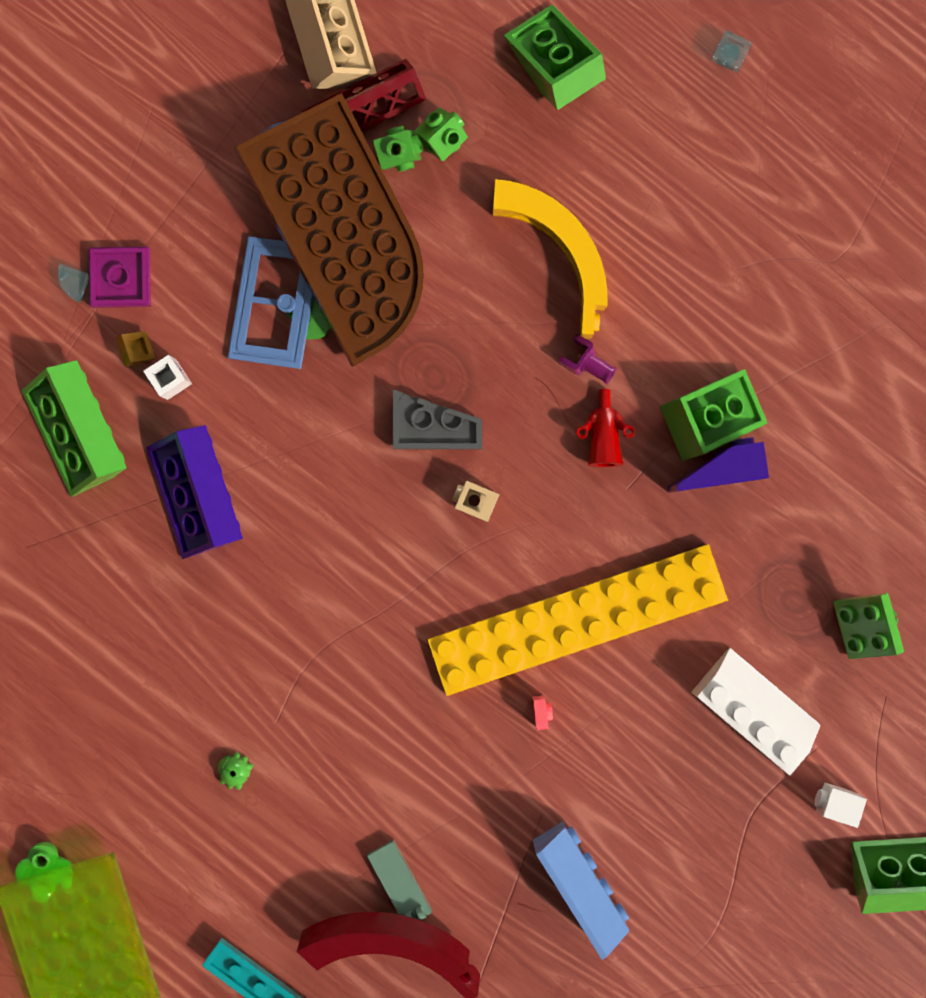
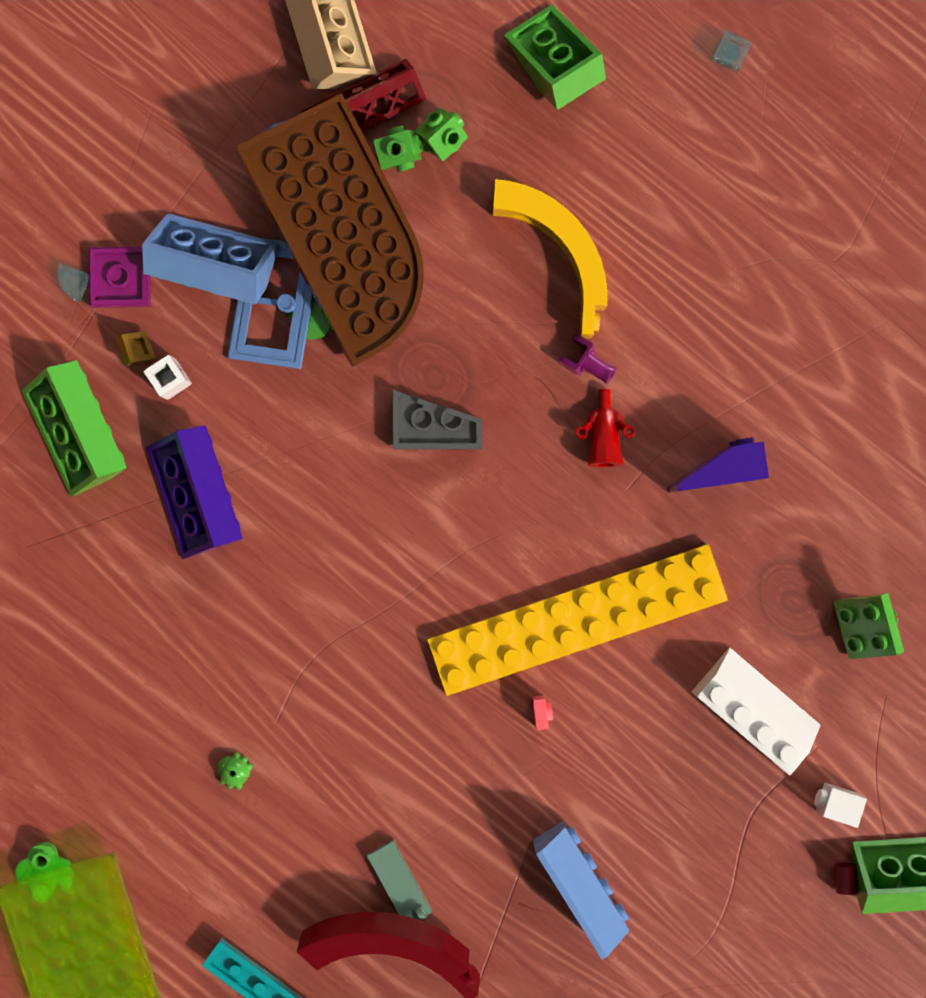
(209, 258): none -> medium blue slope
(487, 500): tan brick -> none
(713, 415): bright green slope -> none
(845, 878): none -> dark red hinge

